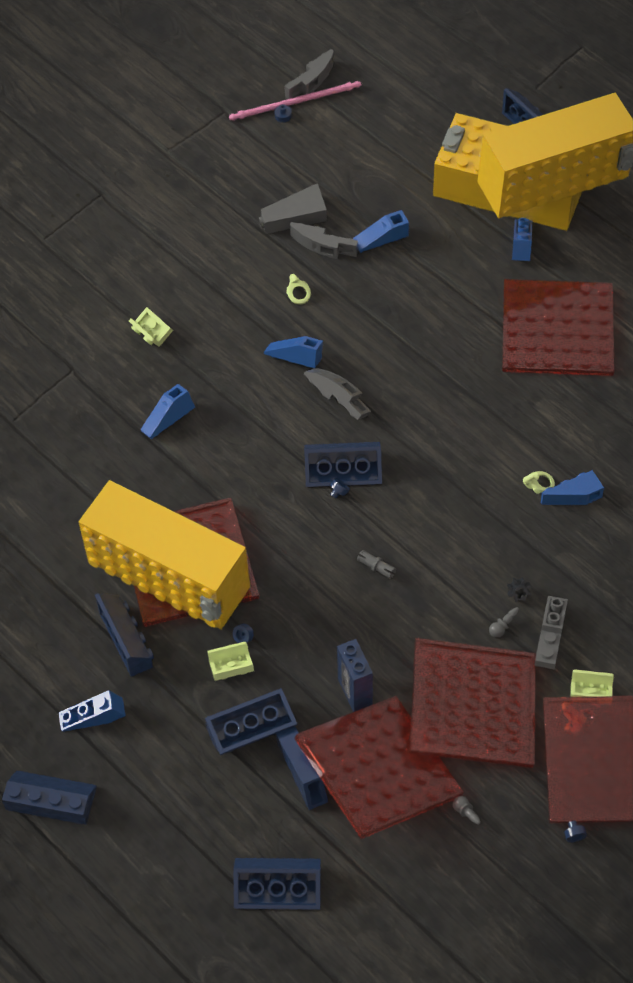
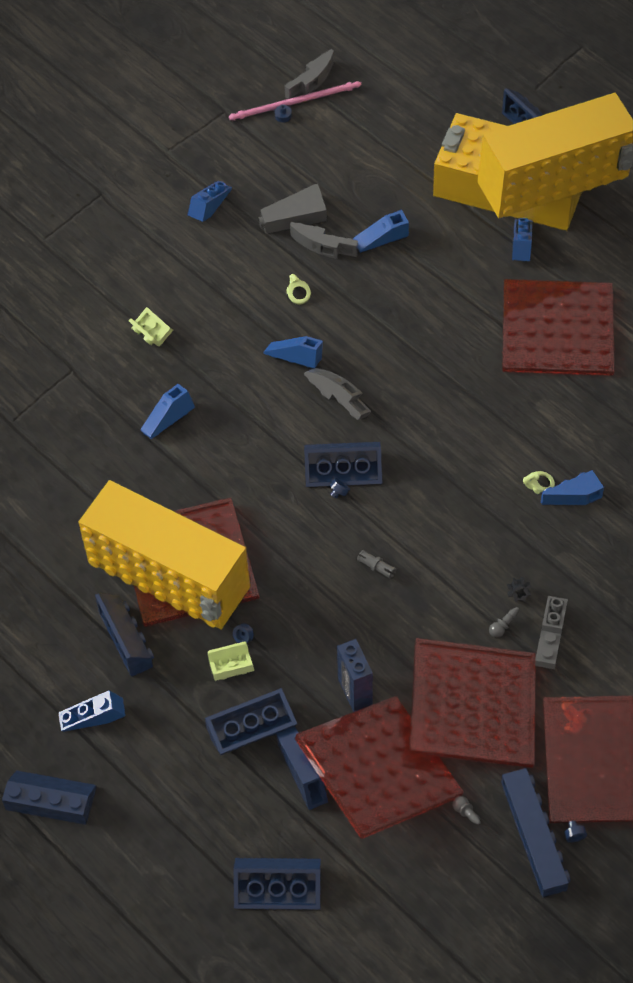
(208, 200): none -> blue slope
(535, 833): none -> dark blue brick
(591, 684): yellowish green bracket -> none

